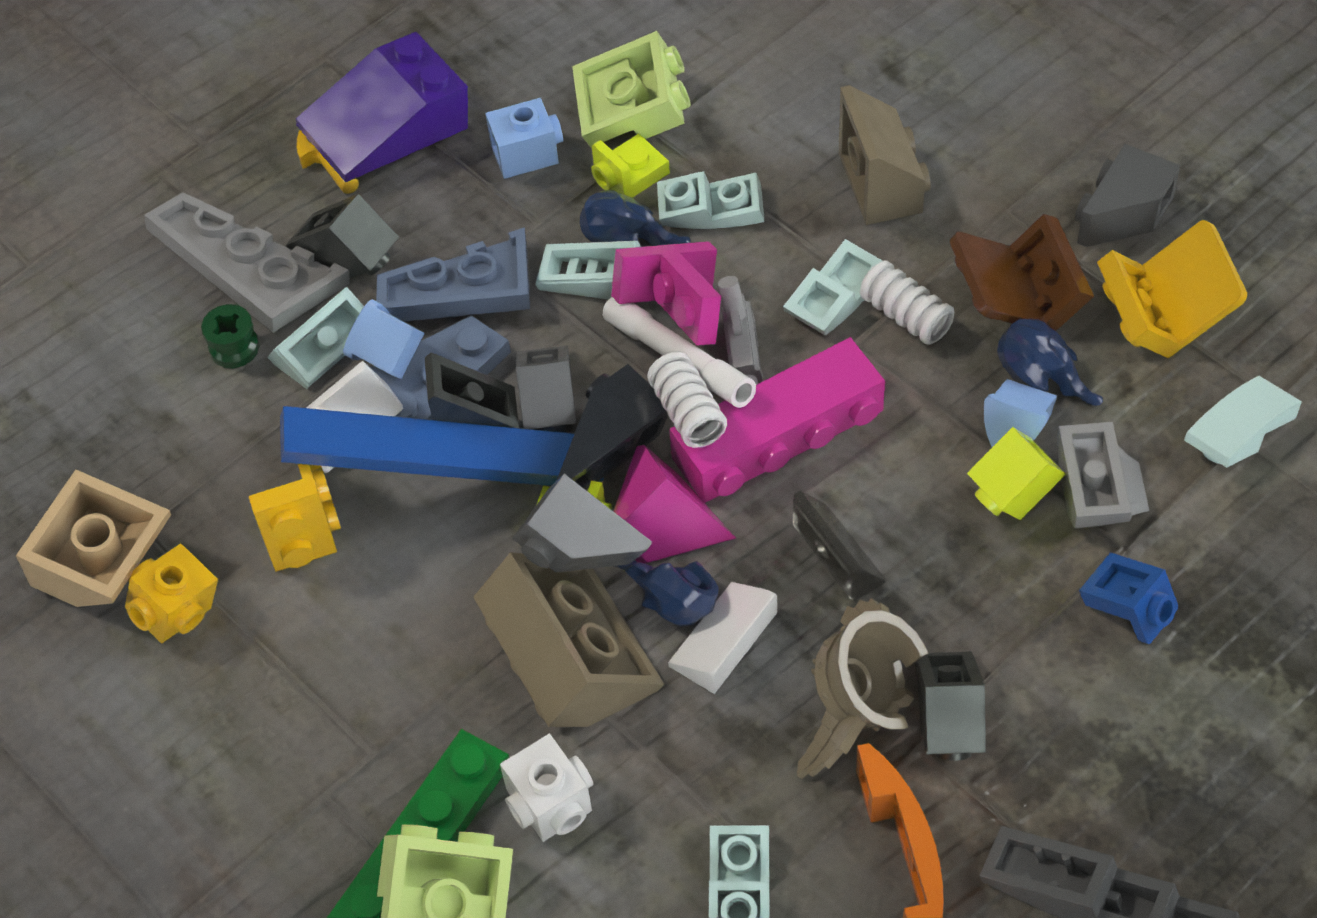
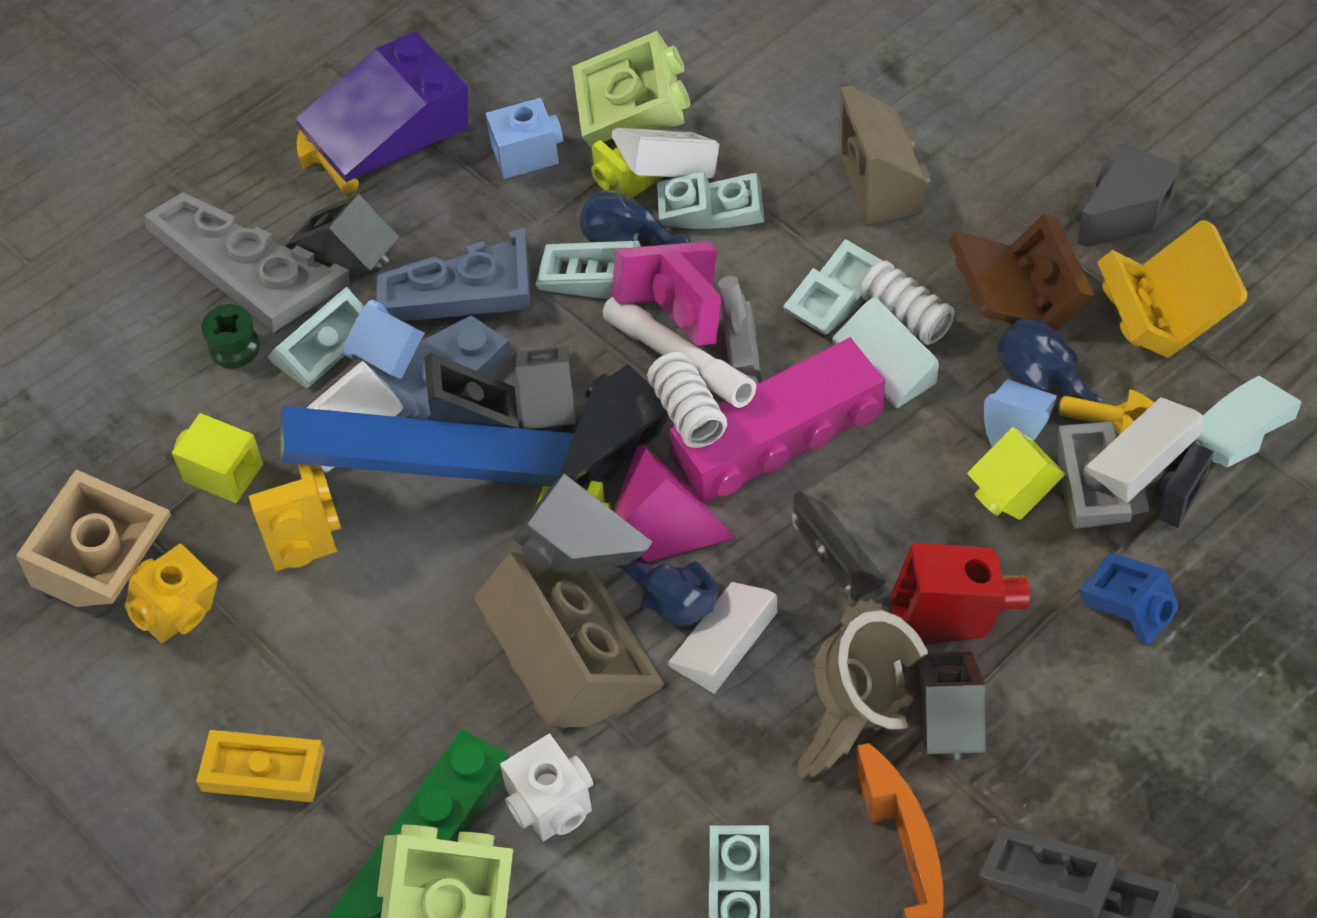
(217, 457): none -> neon yellow brick
(260, 766): none -> yellow plate
(666, 152): none -> white slope
(892, 350): none -> light aqua slope
(954, 592): none -> red torso
(1096, 412): none -> yellow bar
(1146, 448): none -> white slope
(1183, 482): none -> black bracket

